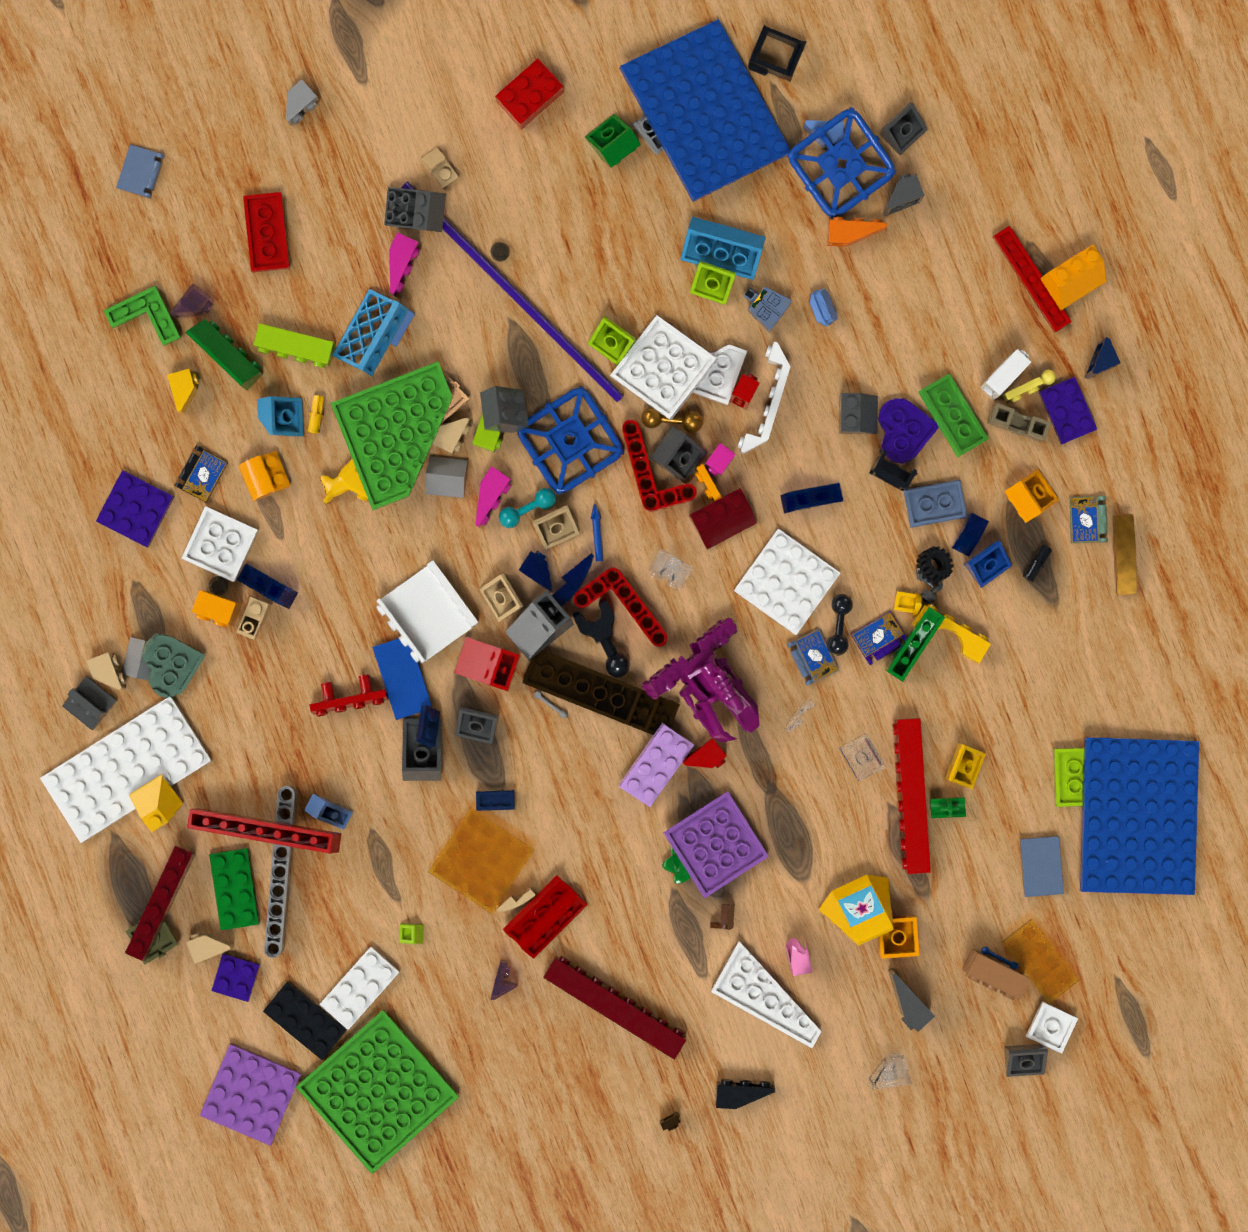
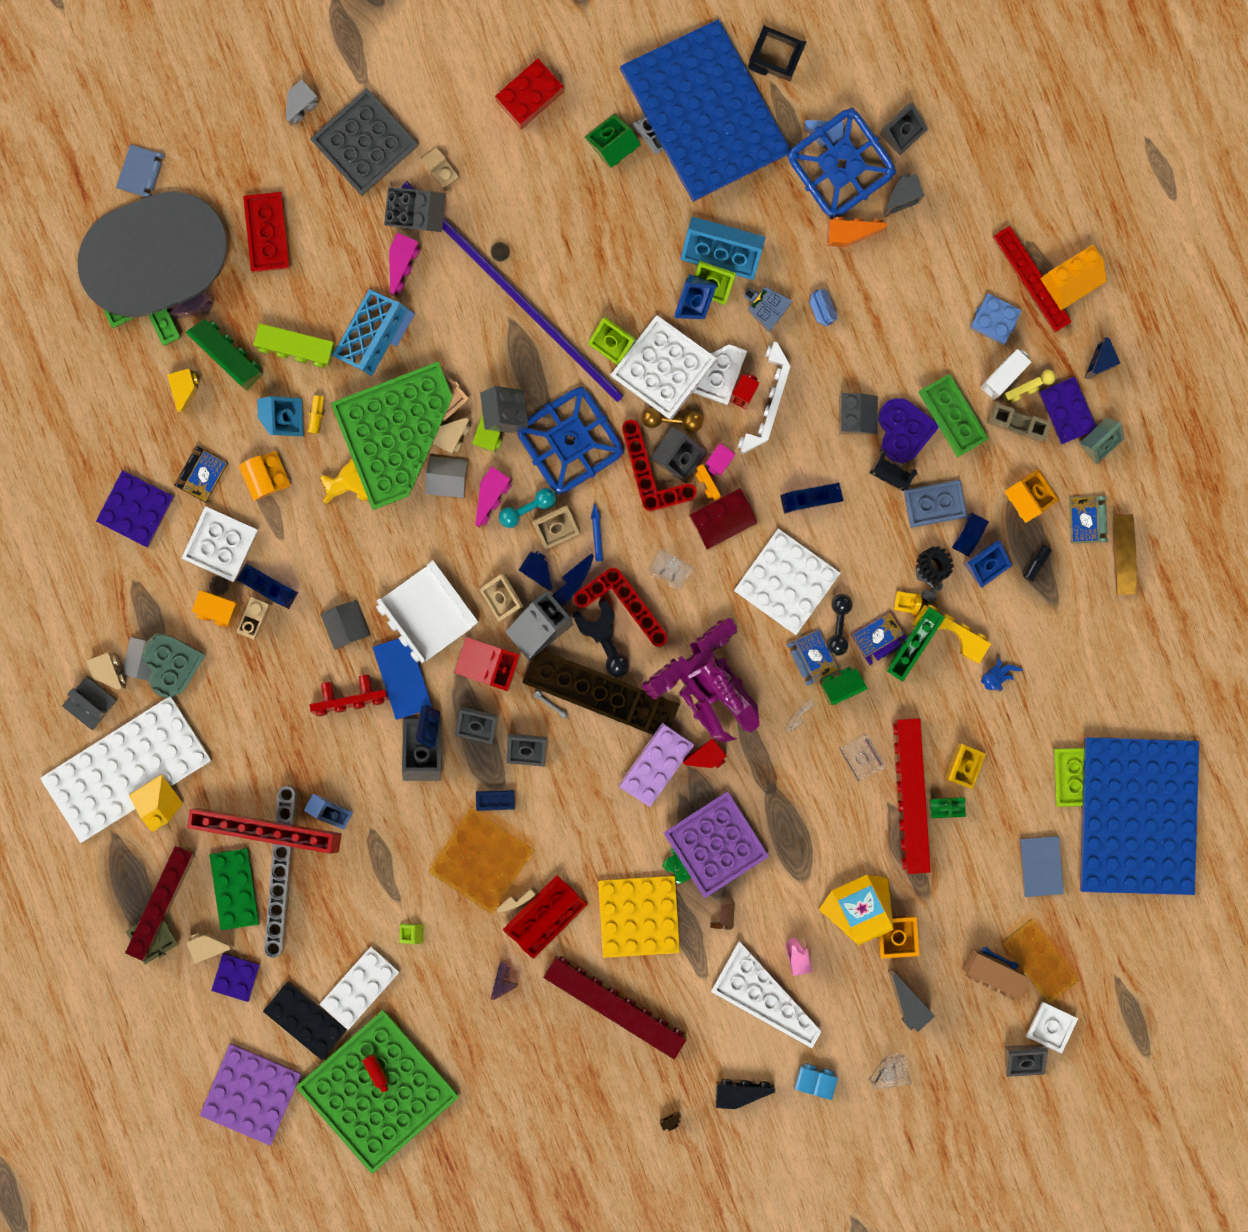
(152, 254): none -> dark grey tile
(345, 624): none -> dark grey slope
(364, 142): none -> dark grey plate
(375, 1072): none -> red cylinder
(526, 749): none -> dark grey slope
(638, 916): none -> yellow plate
(695, 298): none -> blue slope
(816, 1081): none -> dark azure brick
(842, 686): none -> green slope
(995, 319): none -> medium blue plate
(995, 677): none -> blue piece
(1103, 439): none -> sand green slope

